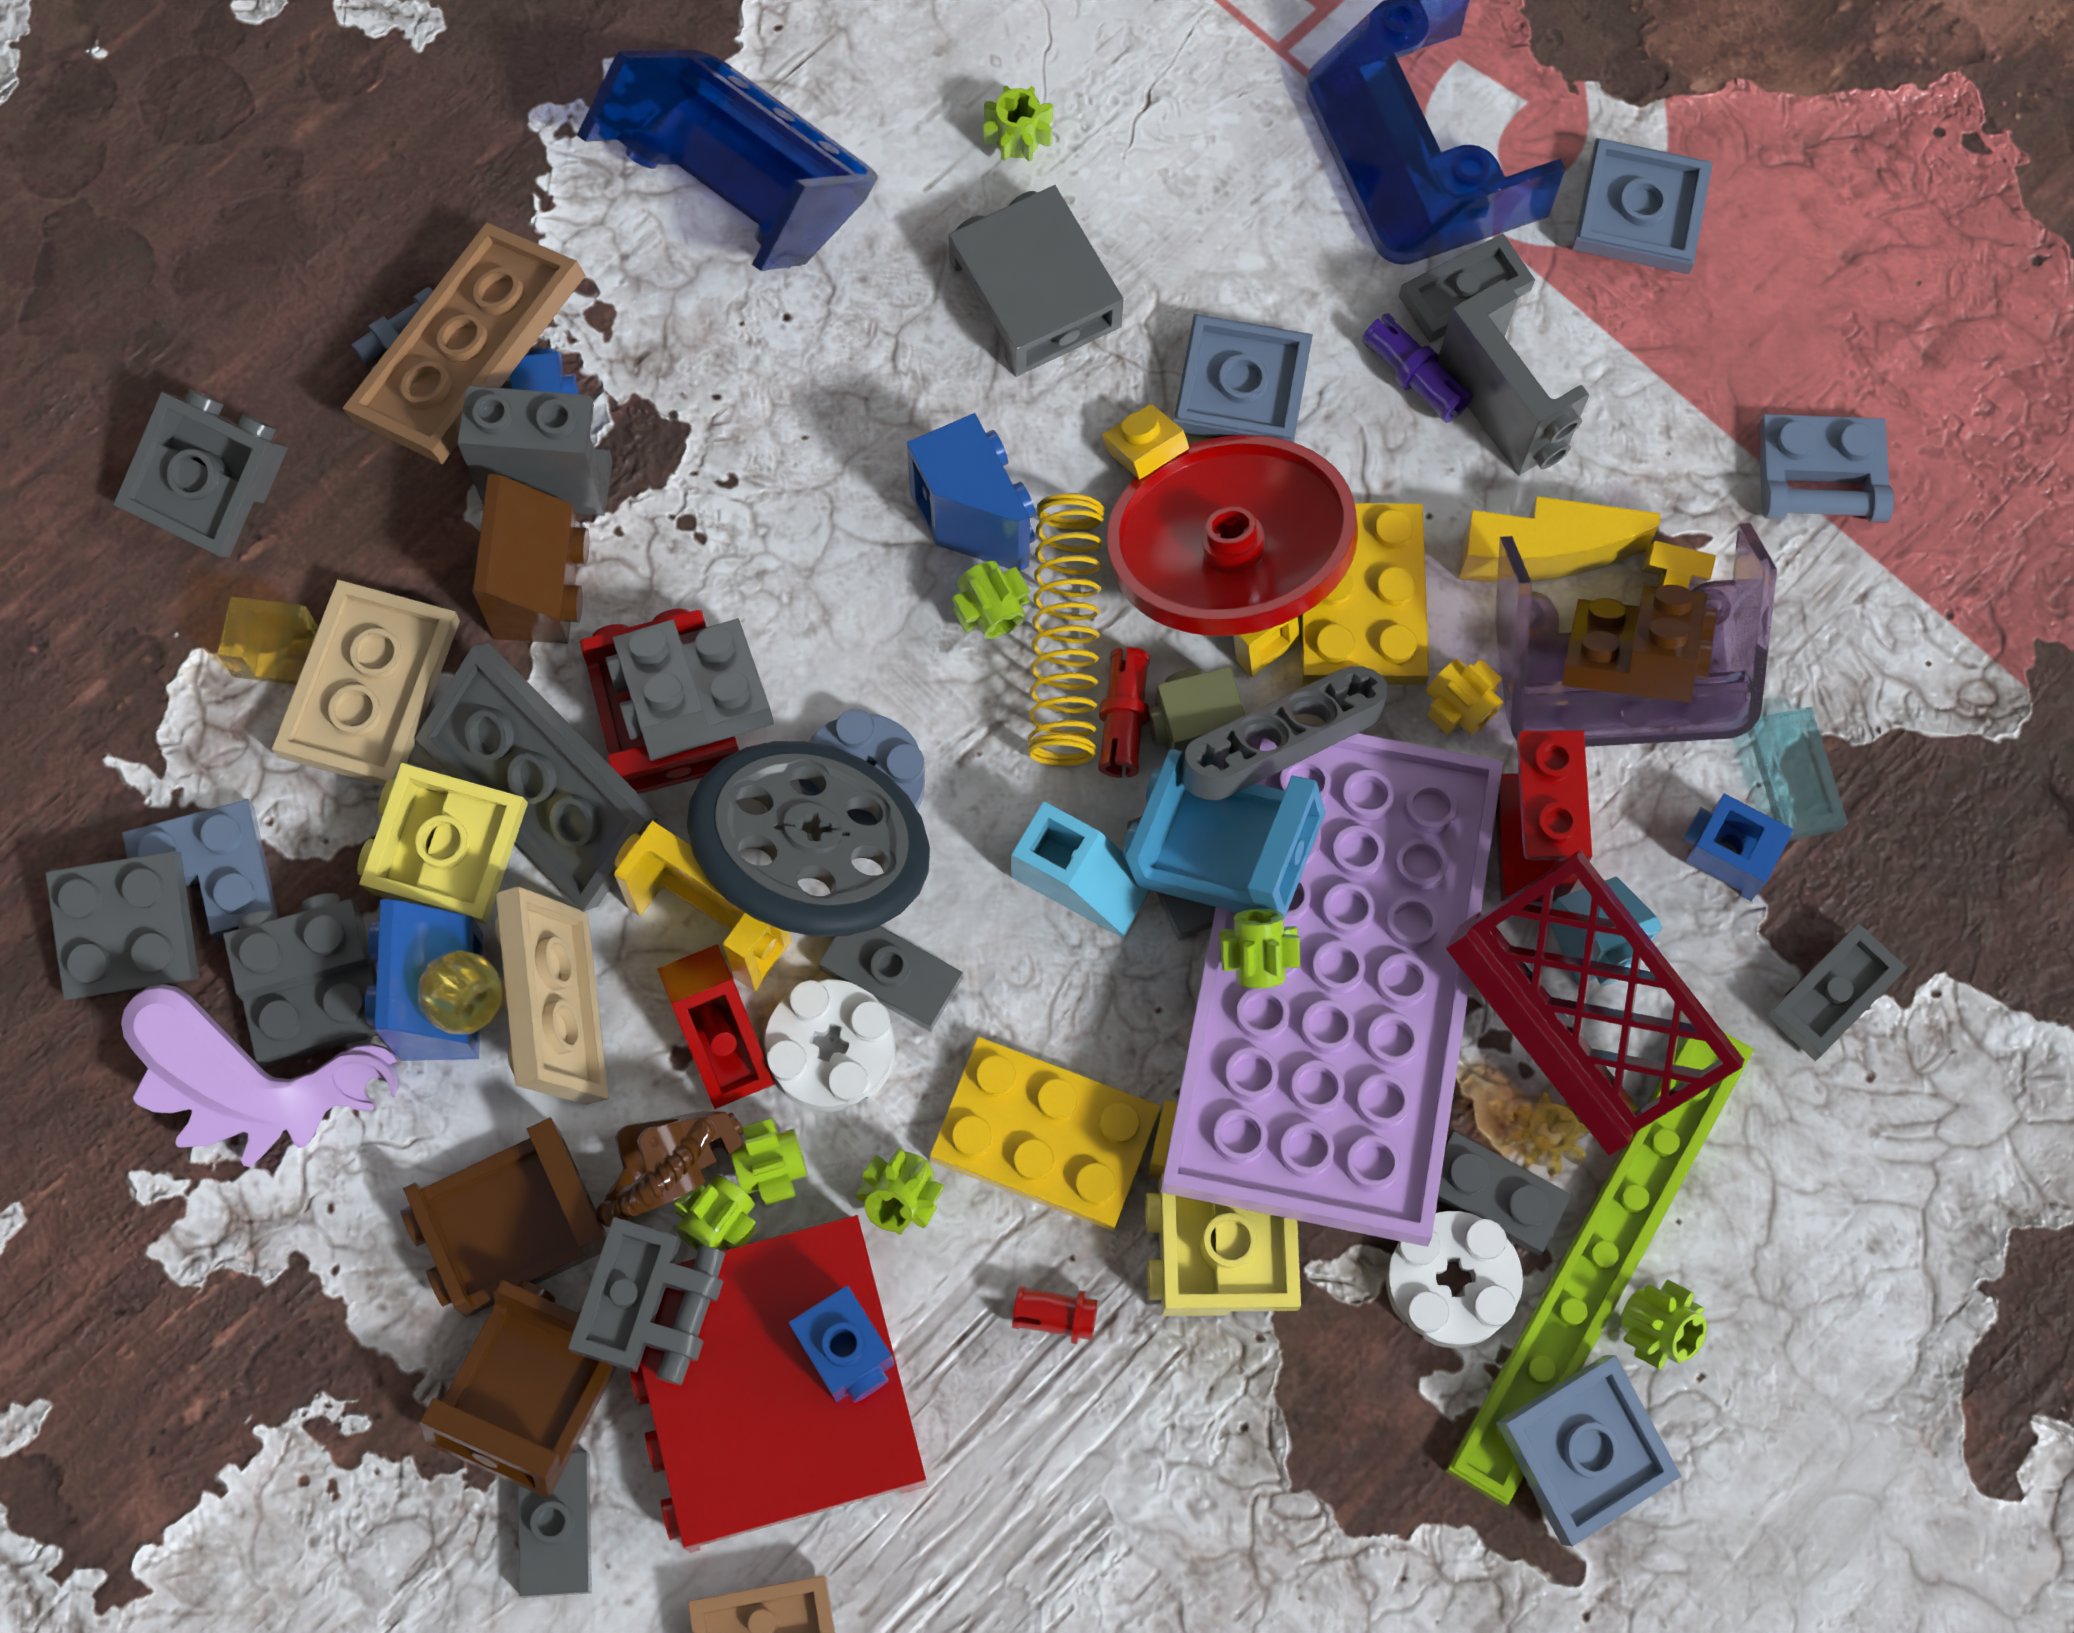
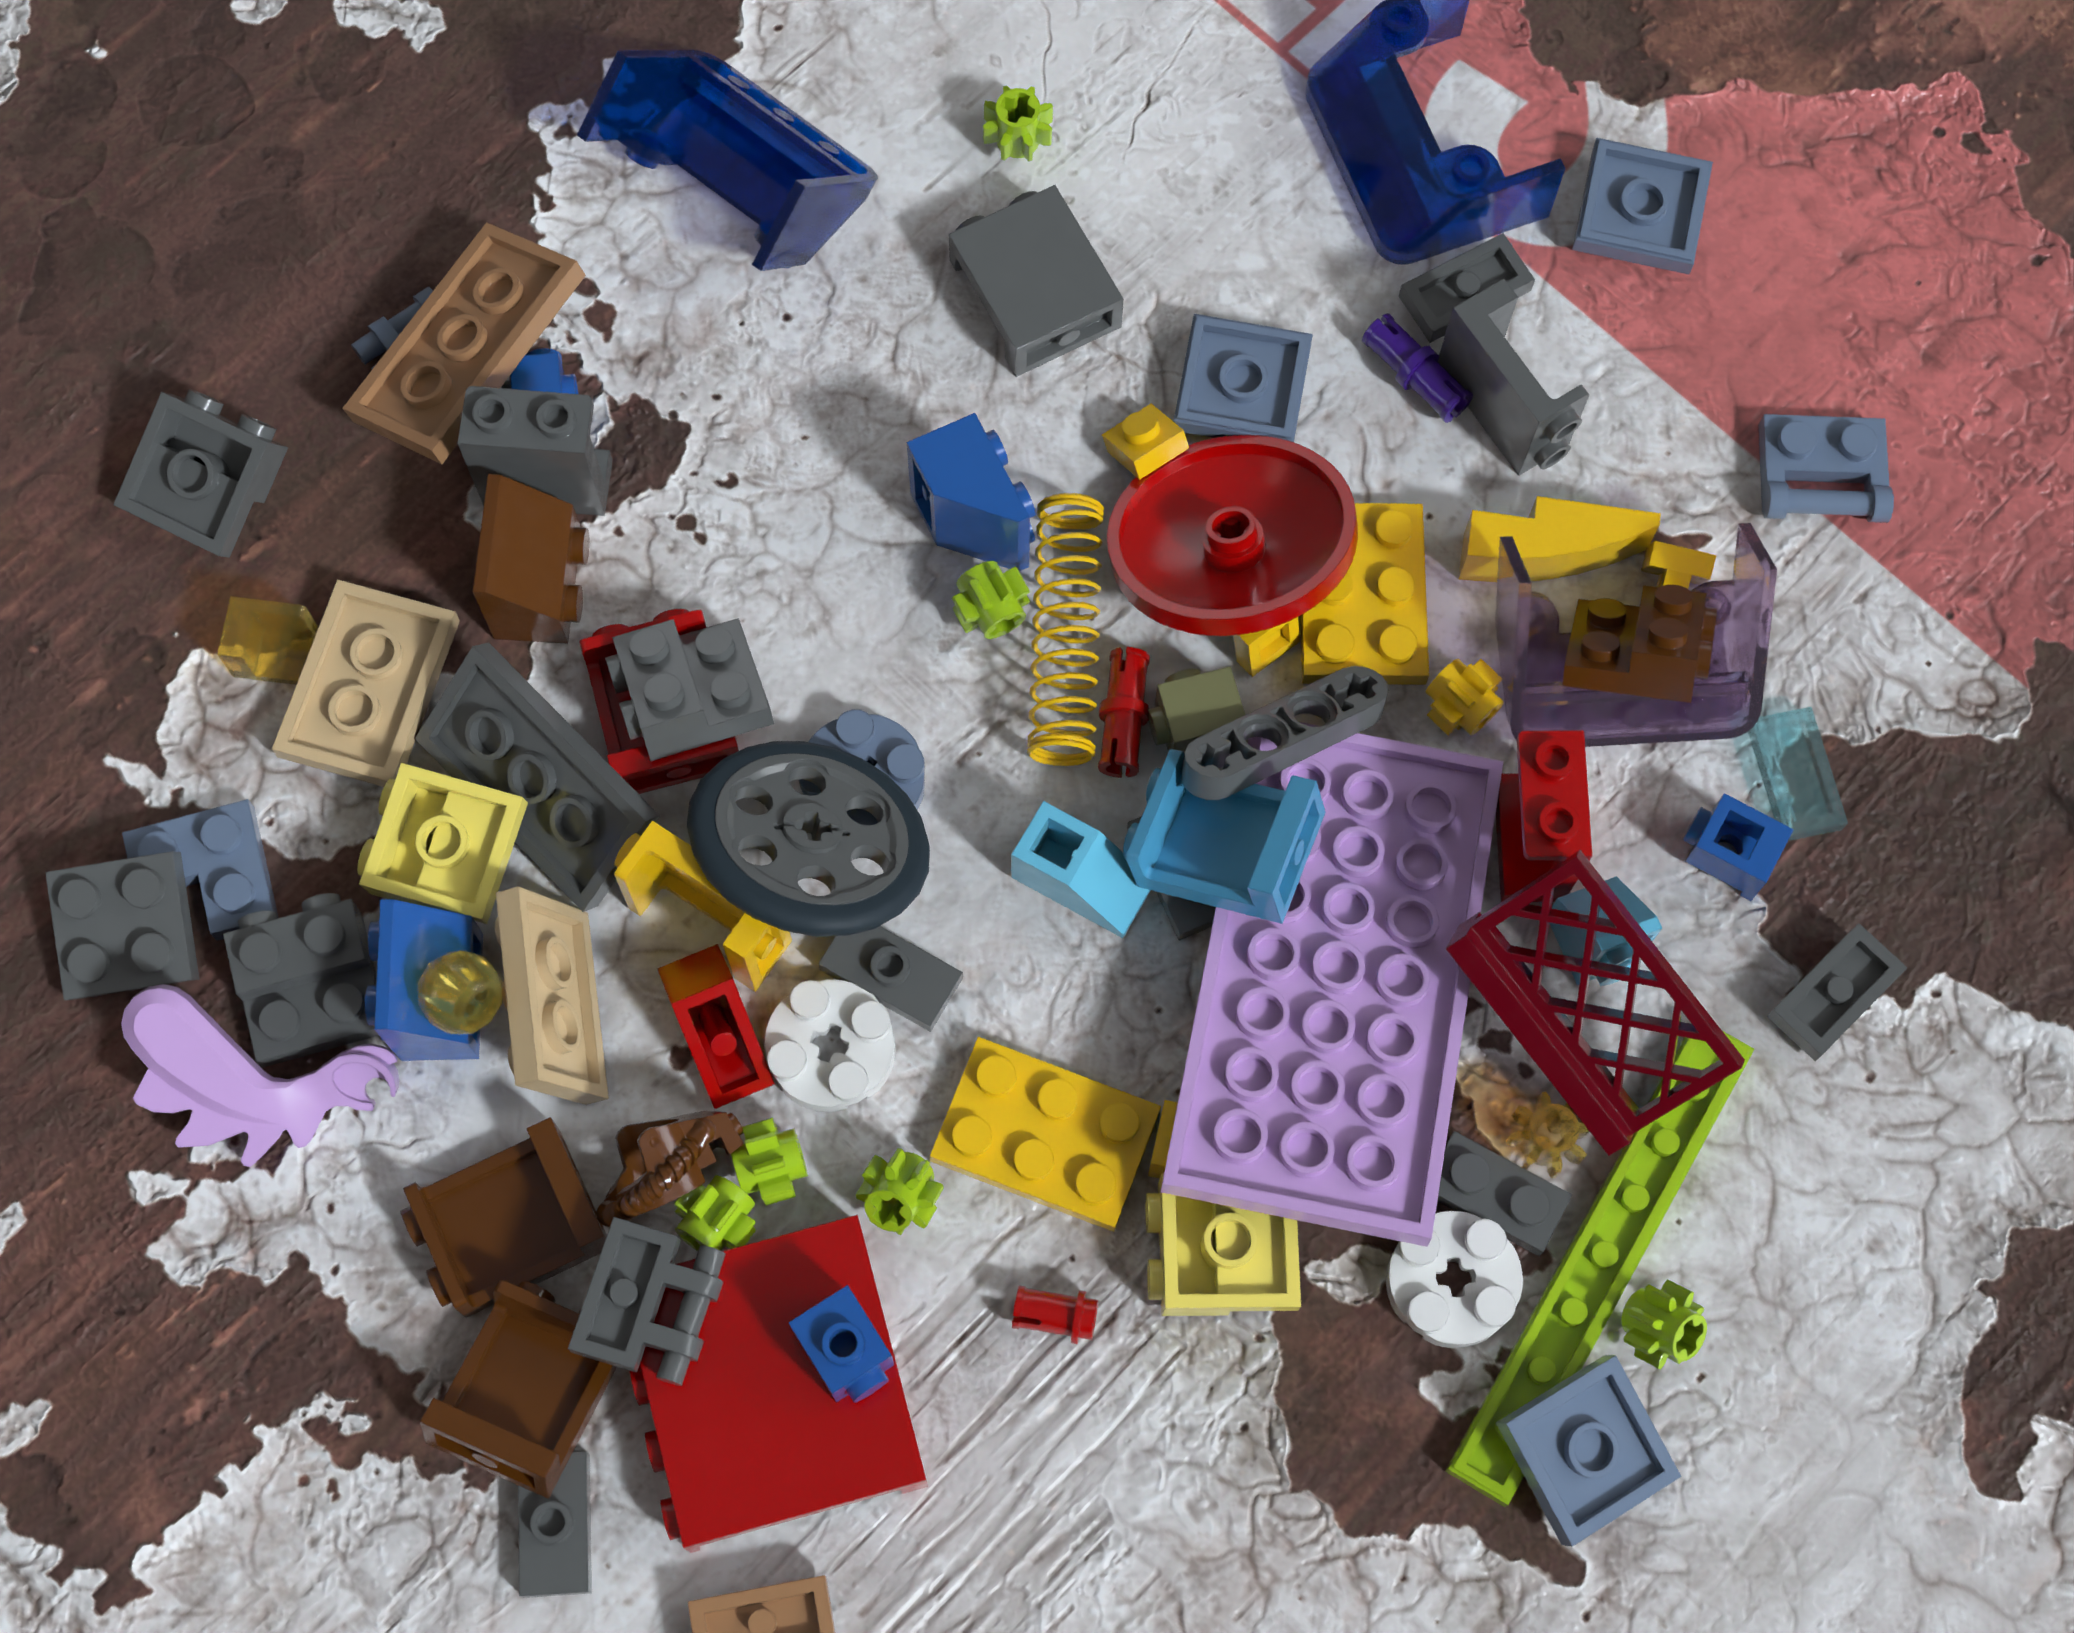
(1260, 948): lime gear -> none

